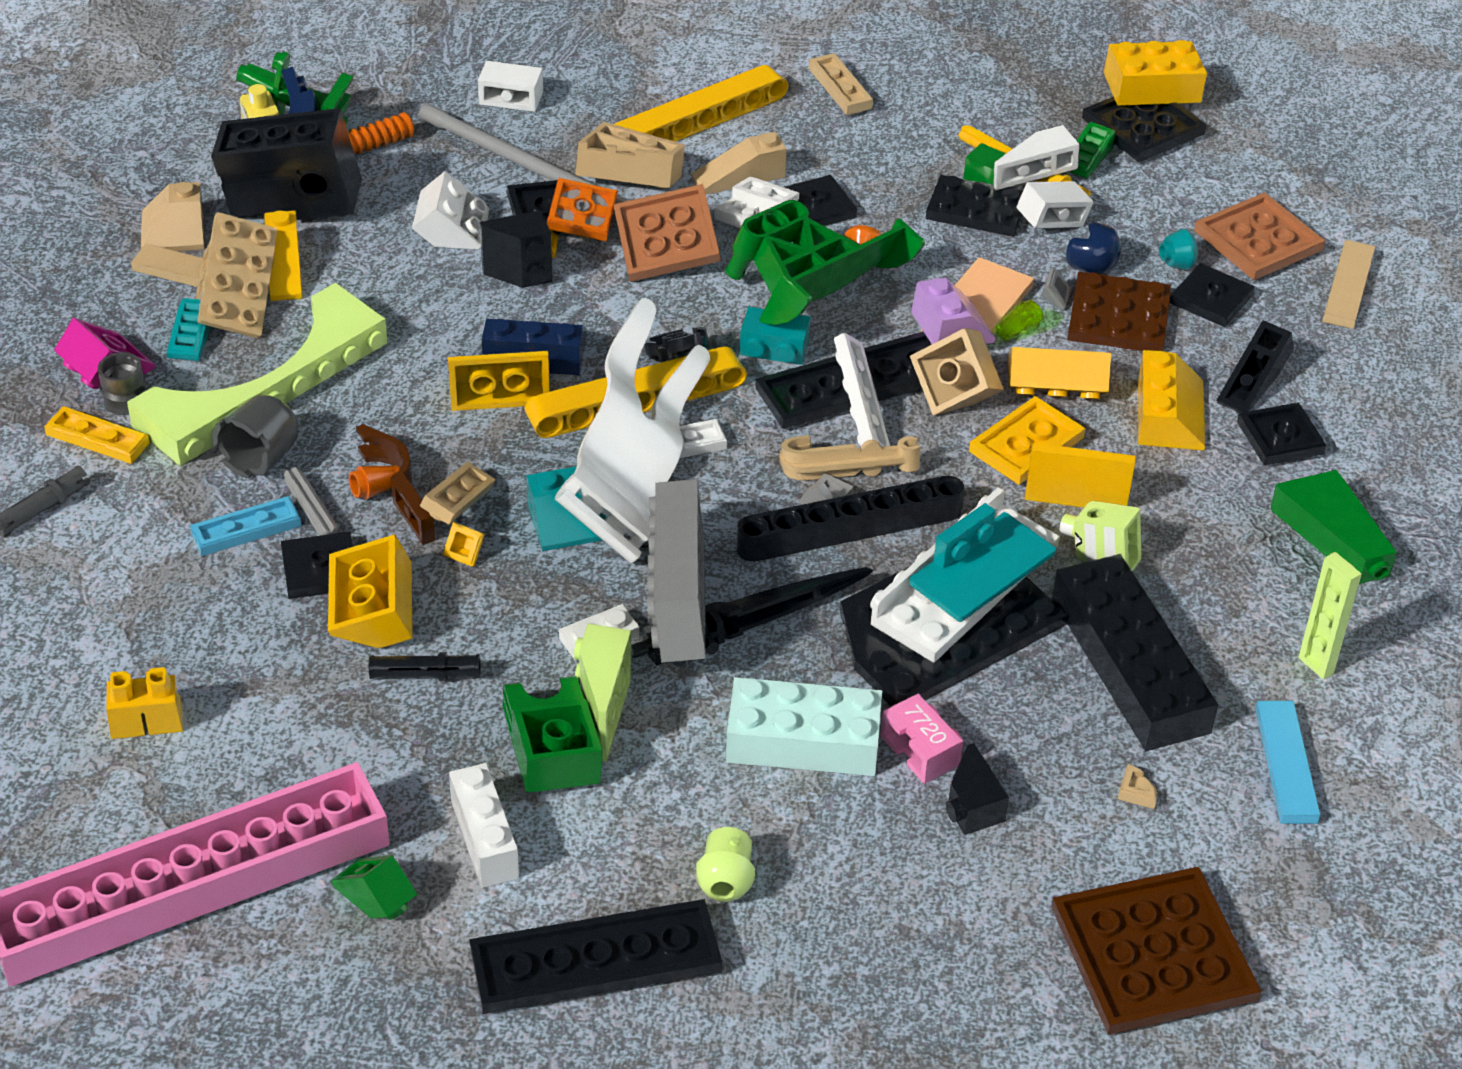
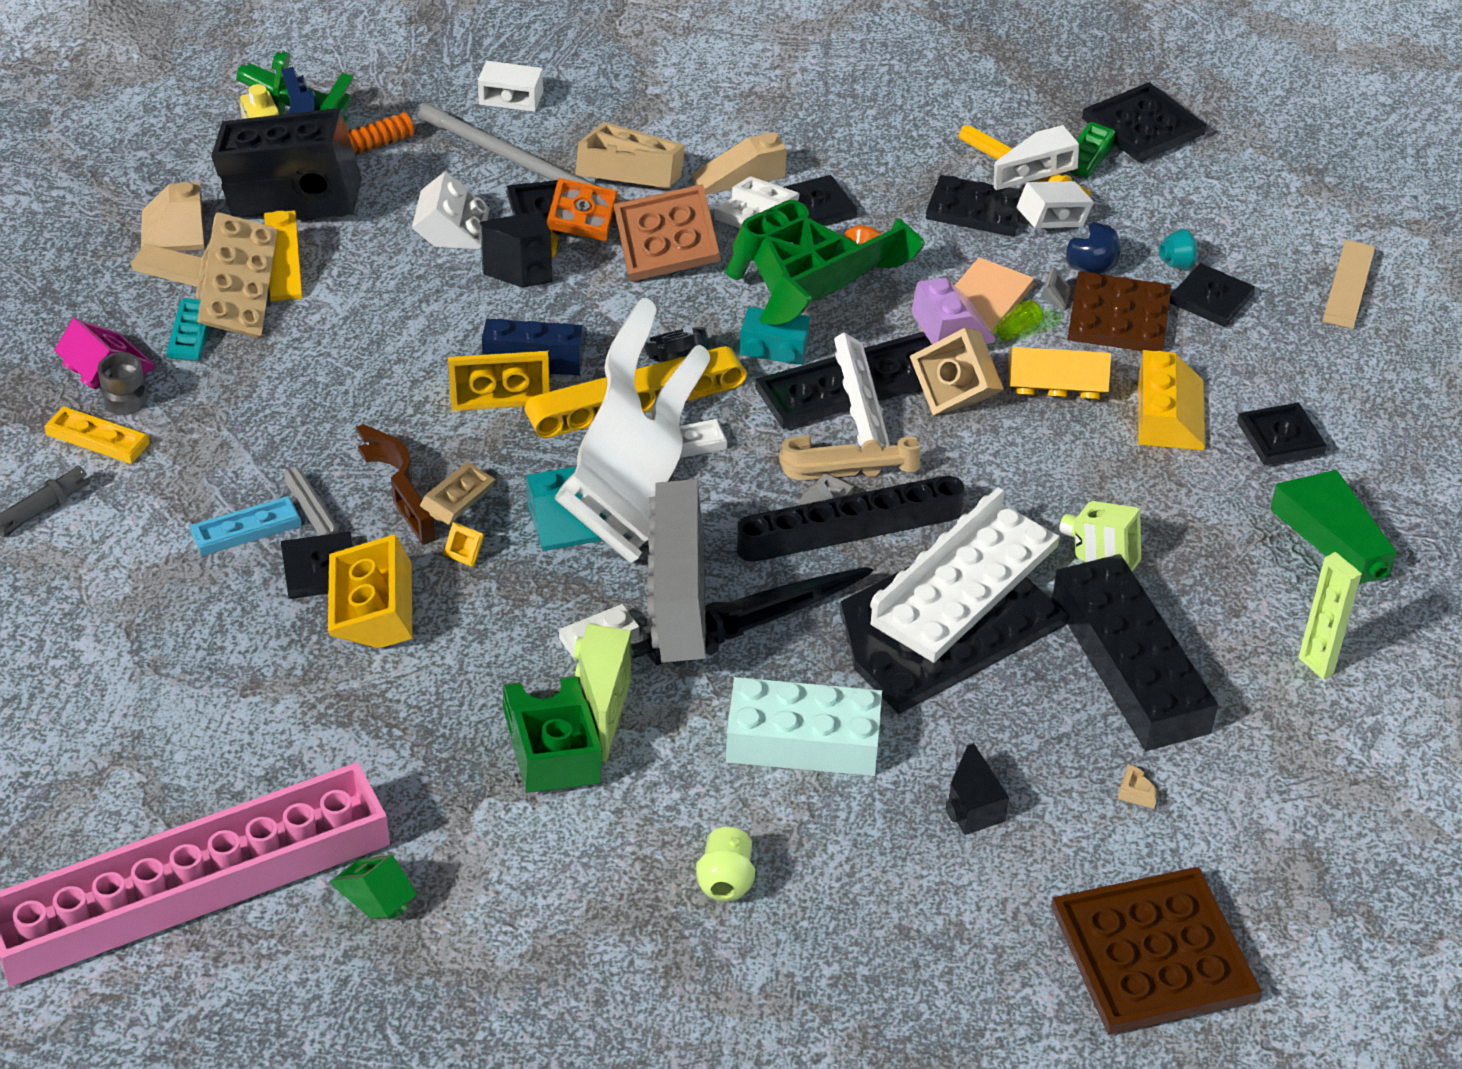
(140, 698): yellow hips -> none
(256, 435): dark grey cylinder -> none
(340, 336): yellowish green arch -> none
(371, 480): orange cone -> none
(425, 666): black pin -> none
(484, 825): white brick -> none
(594, 956): black plate -> none
(710, 105): yellow beam -> none
(840, 84): tan plate -> none
(923, 736): bright pink brick -> none
(979, 561): teal bracket -> none
(980, 164): green brick -> none
(1009, 441): yellow plate -> none
(1078, 476): yellow tile -> none
(1155, 73): yellow brick -> none
(1257, 367): black slope -> none
(1259, 236): nougat plate -> none
(1287, 762): medium azure tile -> none

